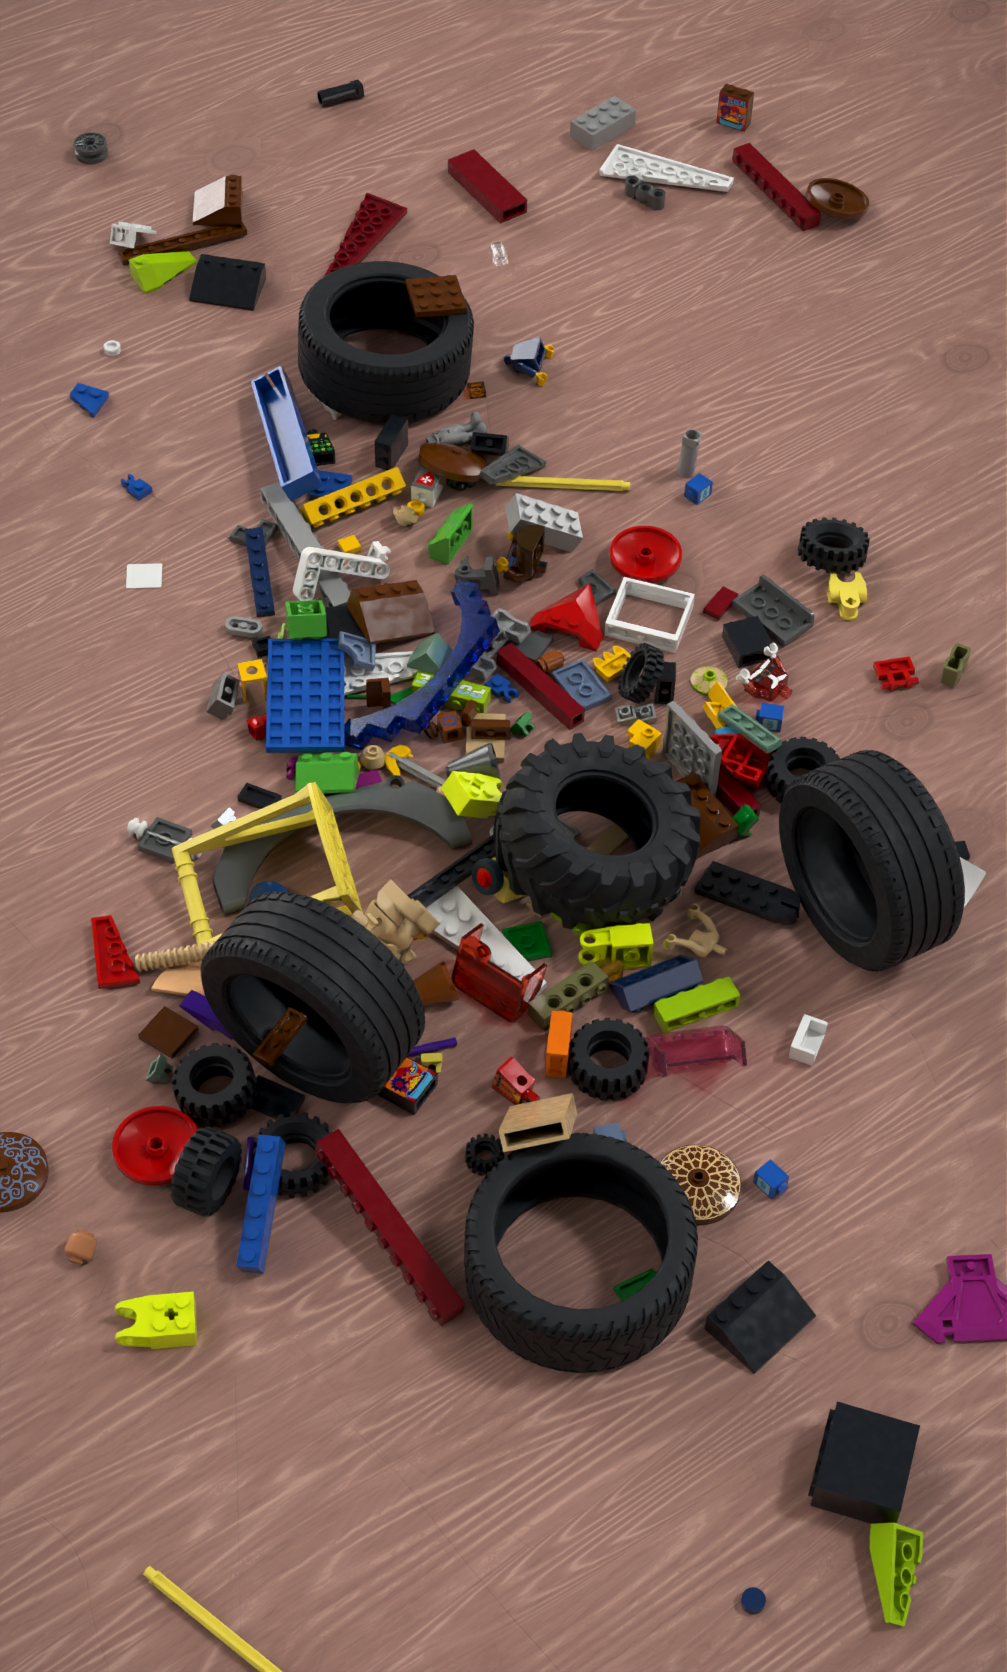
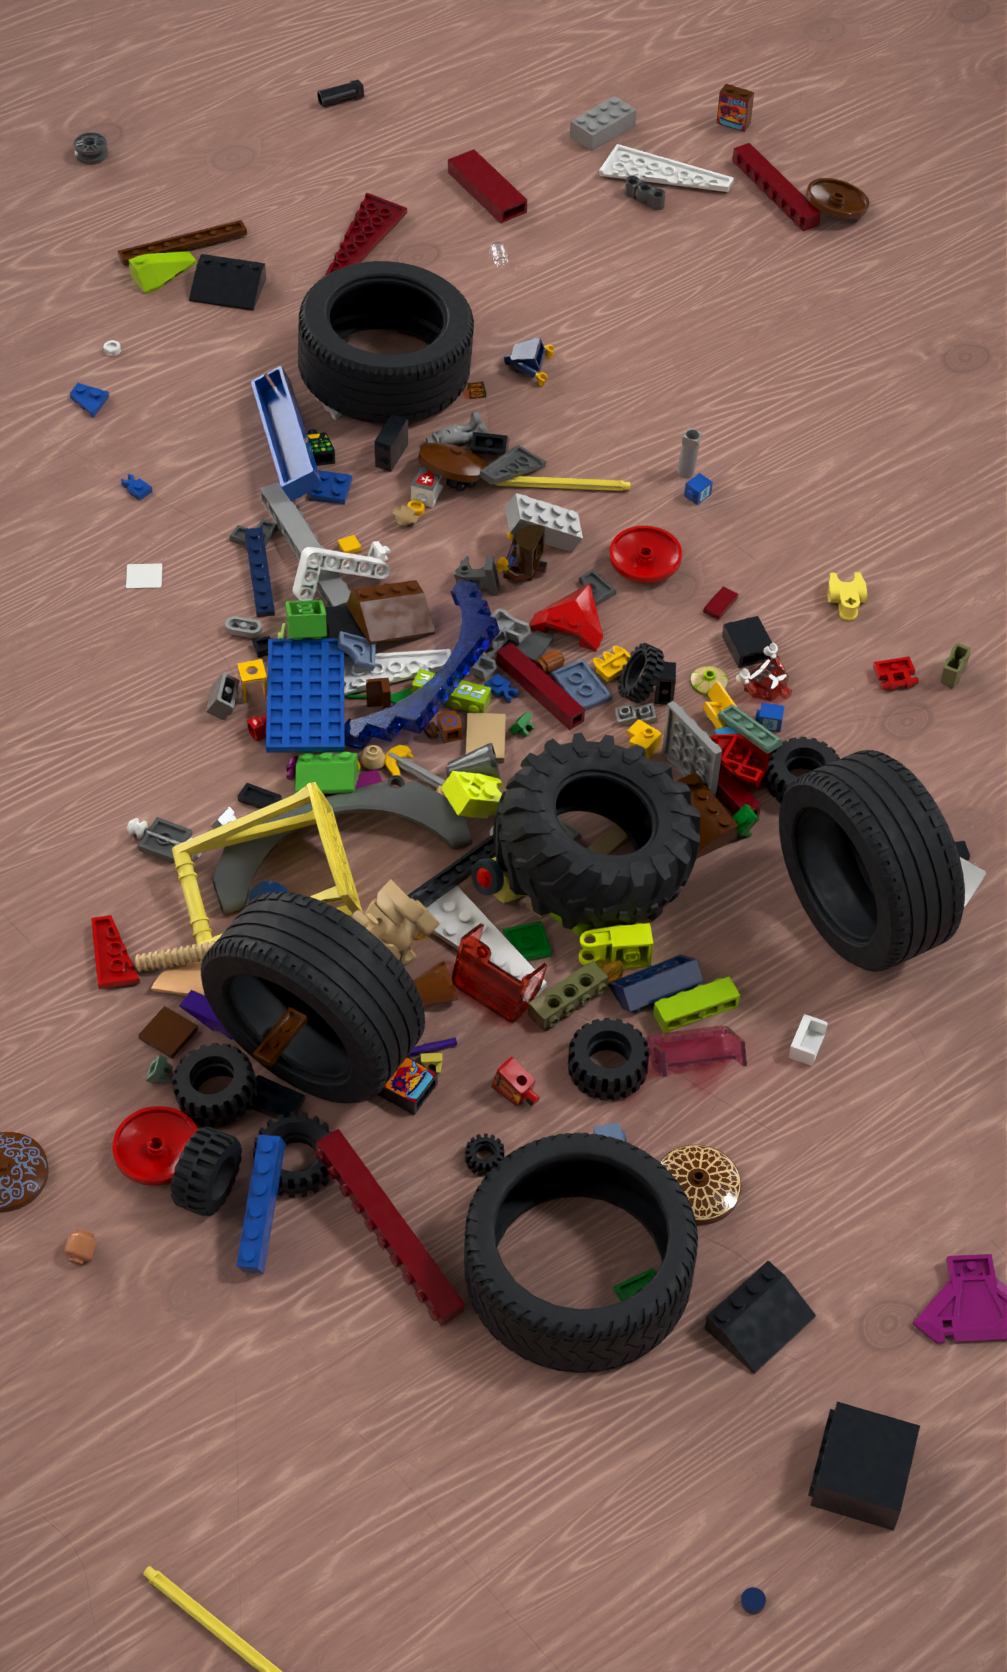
(125, 233): white bracket -> none
(160, 1321): neon yellow brick -> none
(219, 202): reddish brown slope -> none
(249, 1162): dark purple piece -> none
(391, 477): yellow brick -> none
(430, 654): sand green slope -> none
(436, 296): reddish brown plate -> none
(452, 534): bright green slope -> none
(469, 713): reddish brown tile -> none
(490, 729): reddish brown panel -> none
(538, 1122): tan brick -> none
(558, 1044): orange window -> none
(640, 634): white window -> none
(700, 942): tan piece -> none
(749, 894): black plate -> none
(771, 1179): blue brick -> none
(778, 611): dark grey bracket -> none
(837, 533): black tyre -> none
(894, 1558): lime wedge -> none

